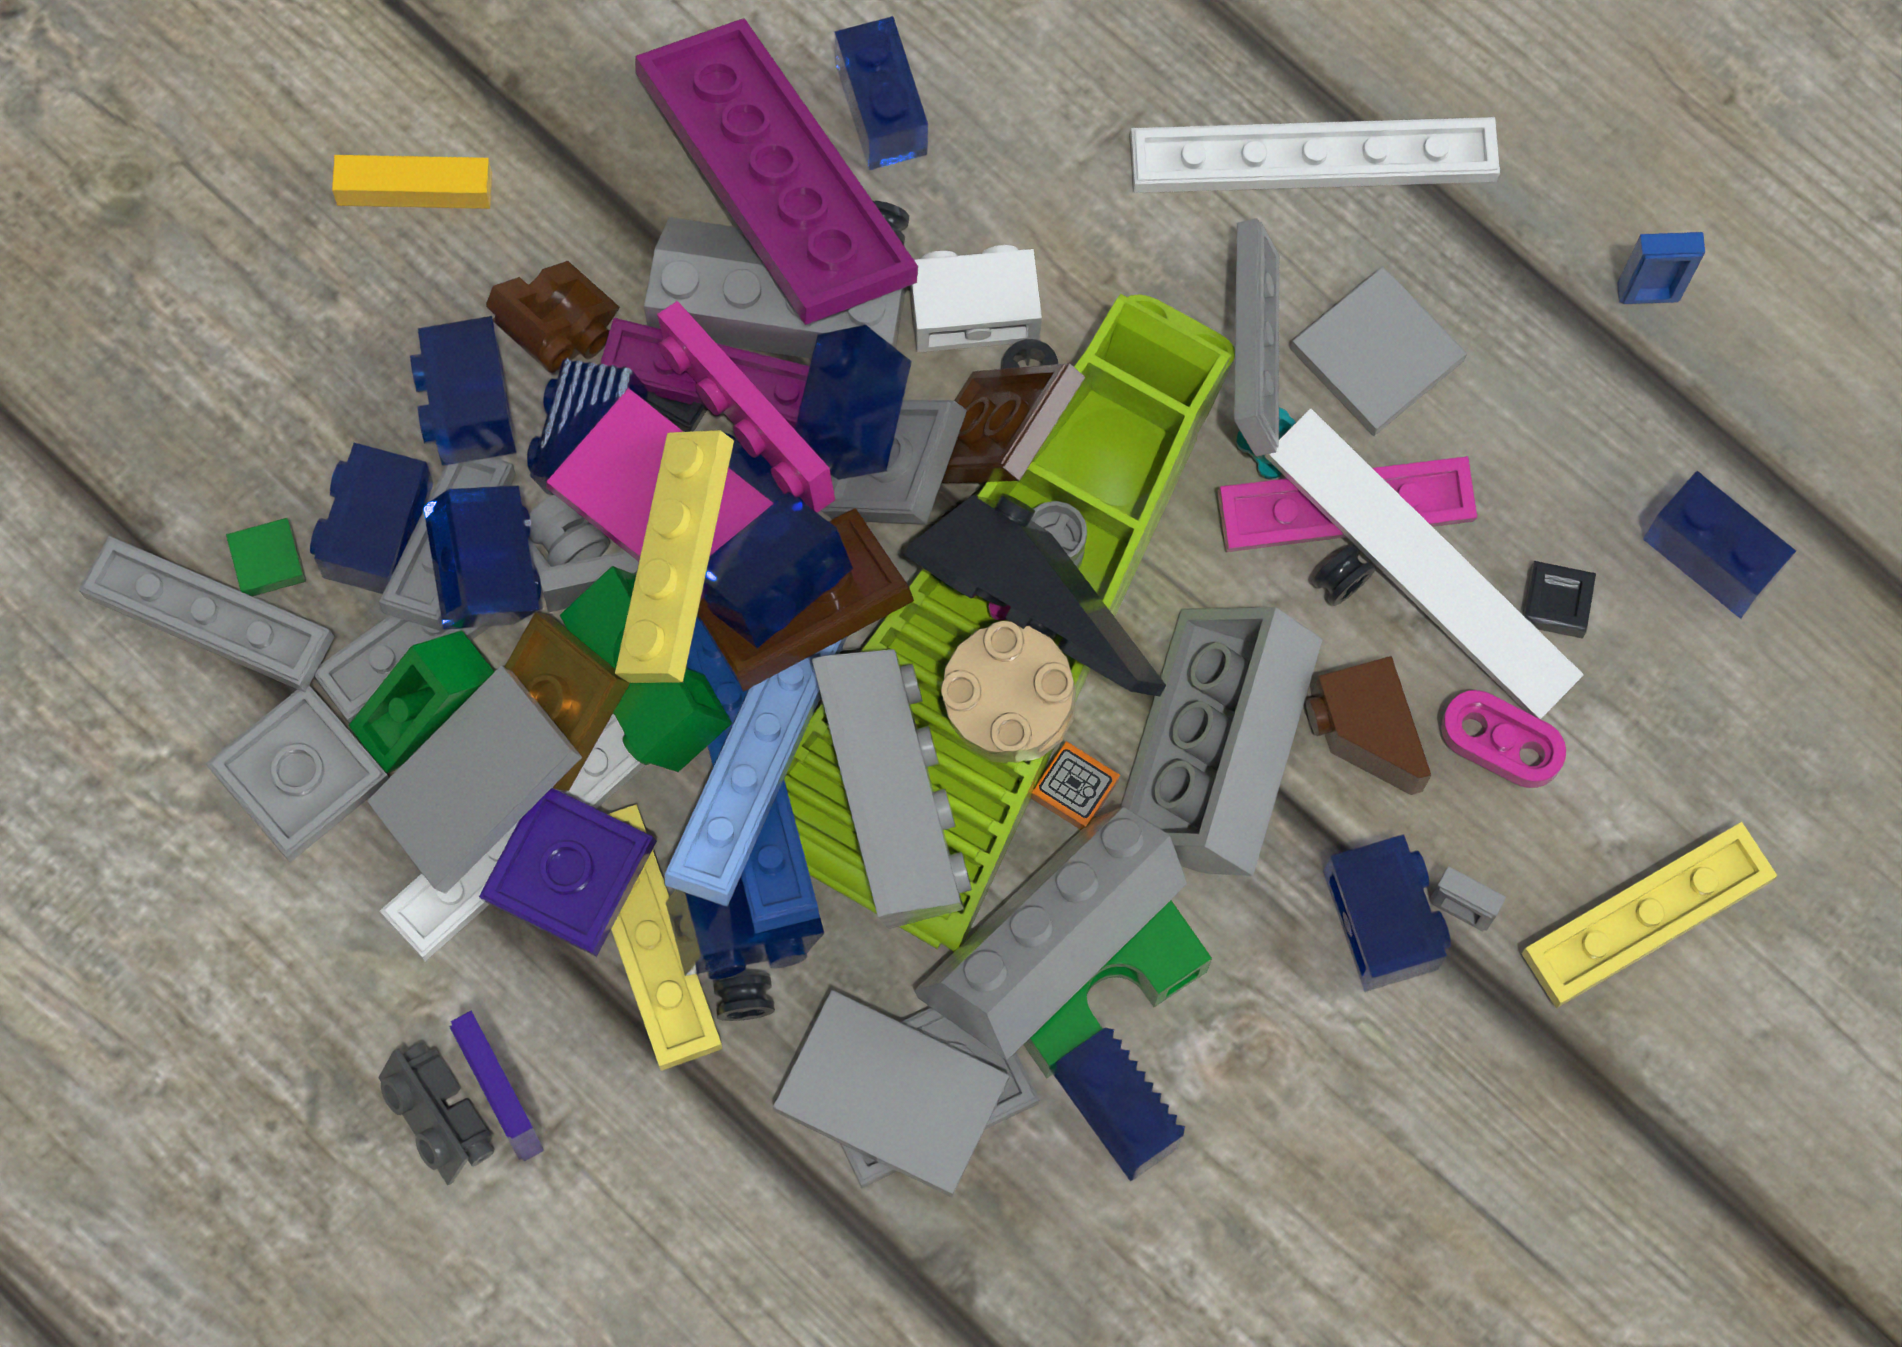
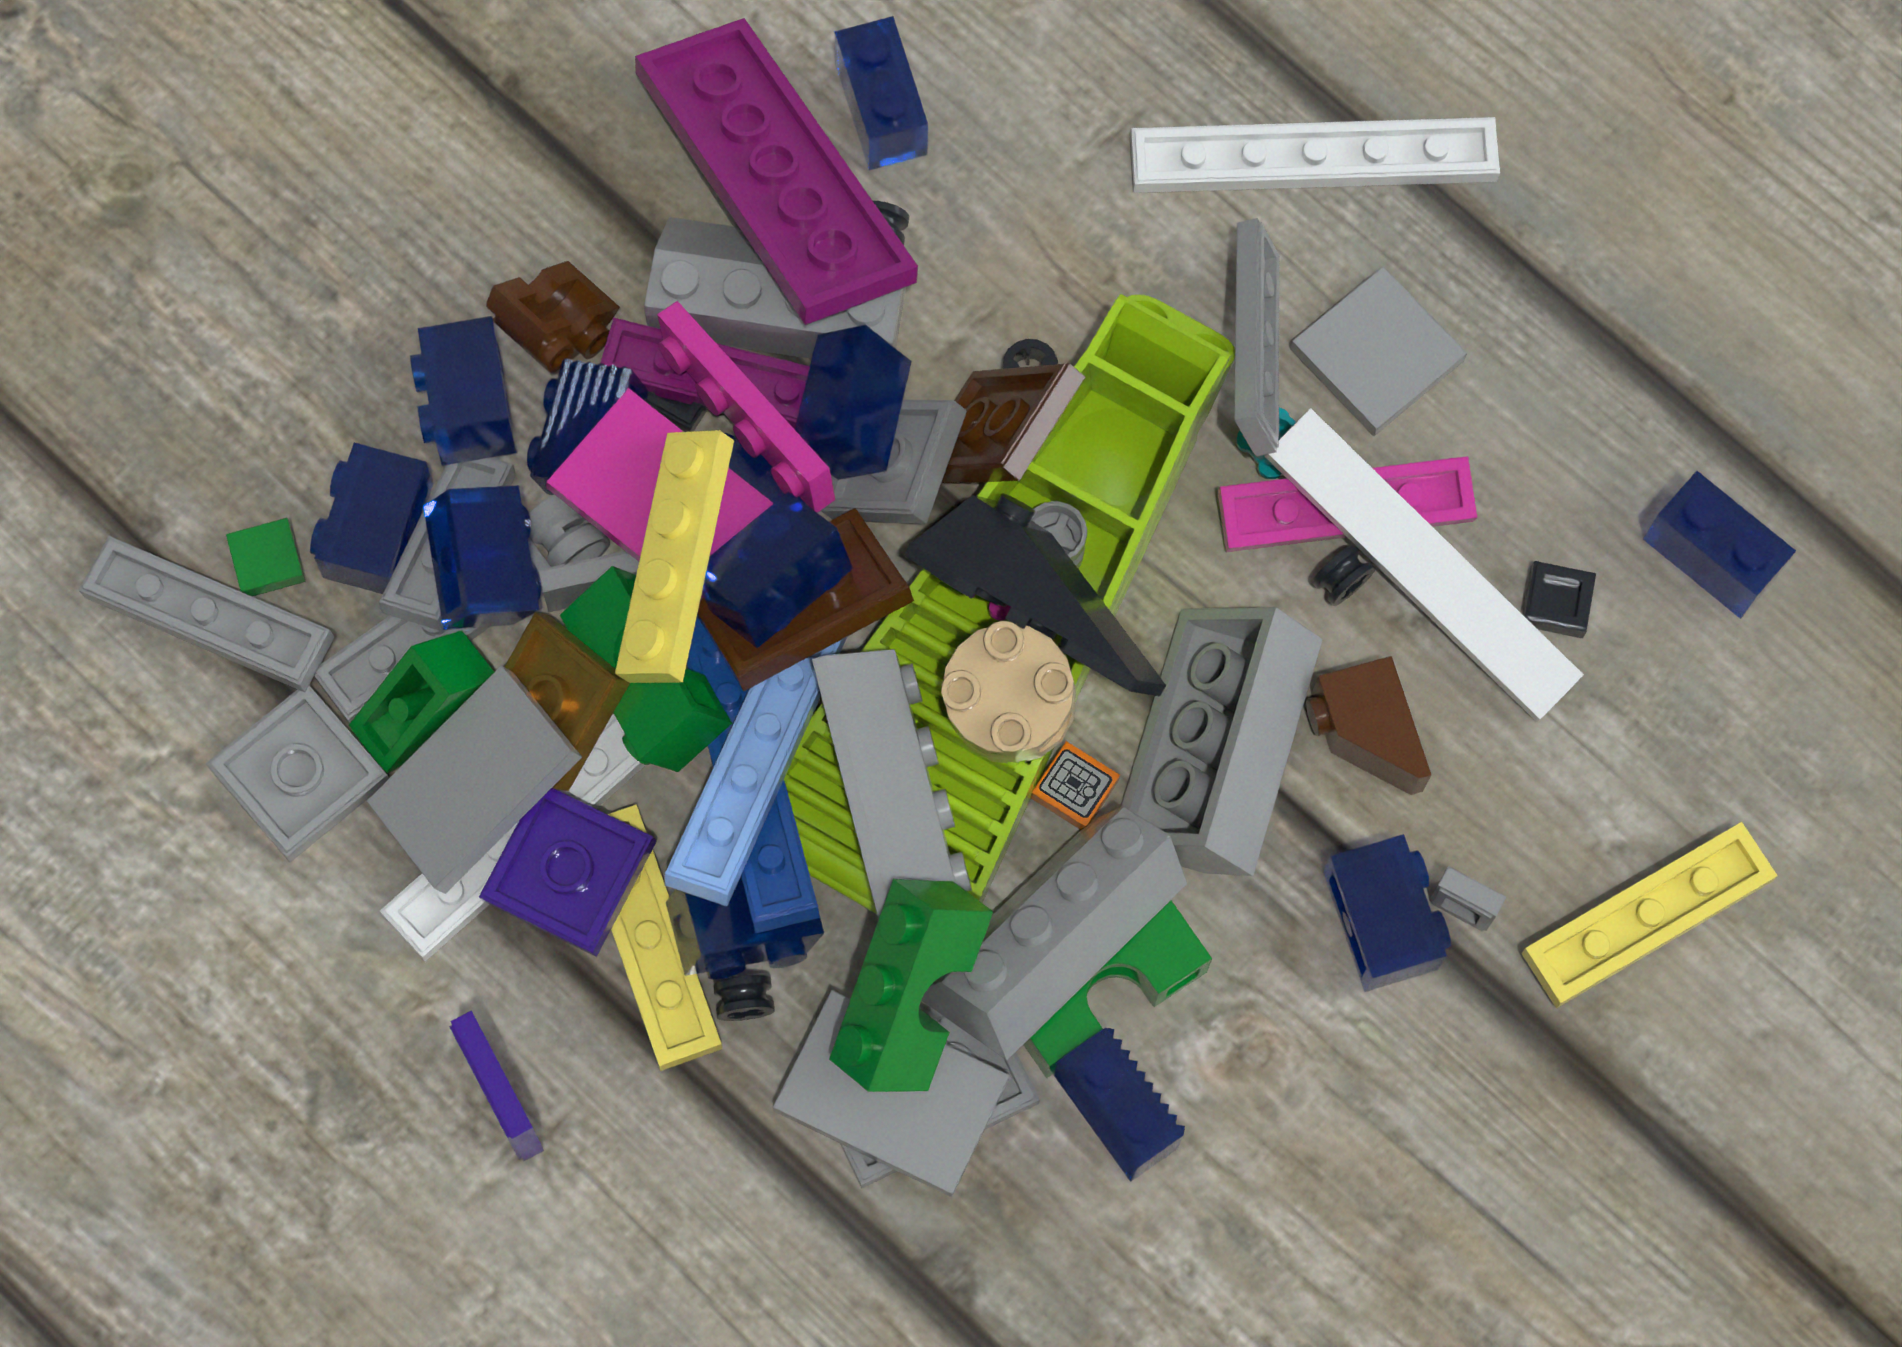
(412, 181): yellow piece -> none
(445, 1138): dark grey hinge -> none
(919, 937): none -> green arch
(975, 299): white brick -> none
(1505, 735): dark pink plate -> none
(1660, 267): blue tile -> none

